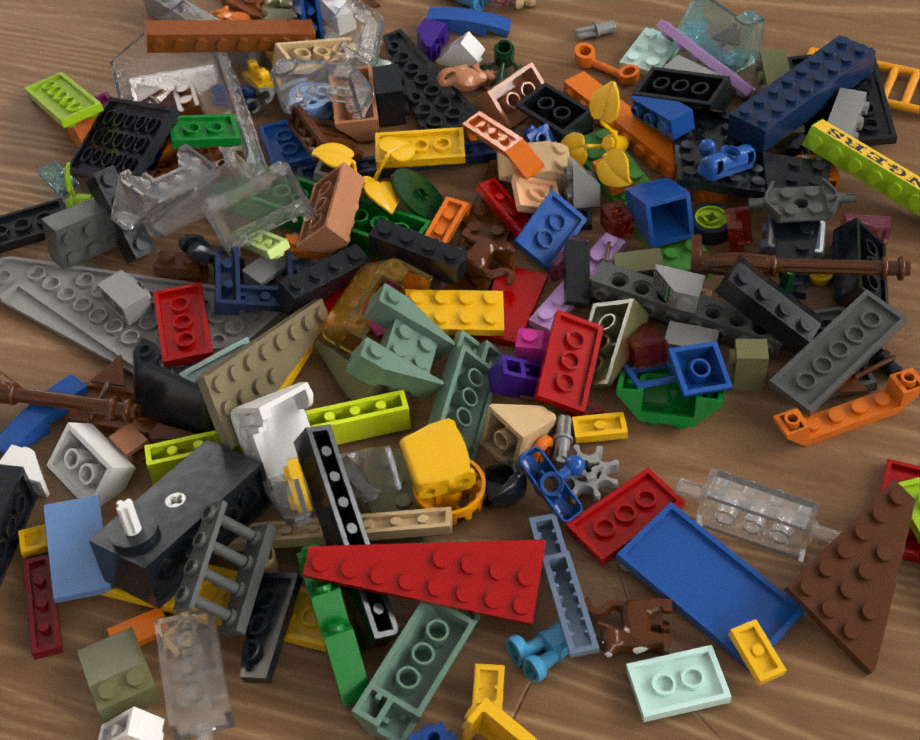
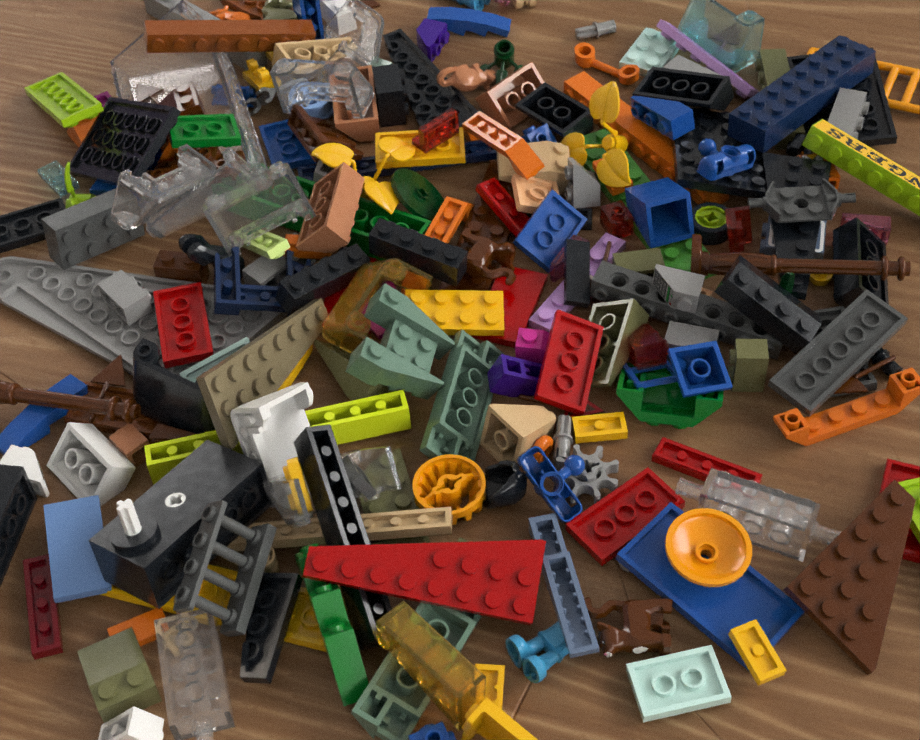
(33, 541): yellow plate -> none
(133, 242): black arch -> none
(432, 662): none -> clear yellow wedge
(437, 131): none -> clear red bracket
(437, 460): yellow piece -> none
(462, 51): white slope -> none
(697, 463): none -> red tile
(709, 534): none -> light orange dish

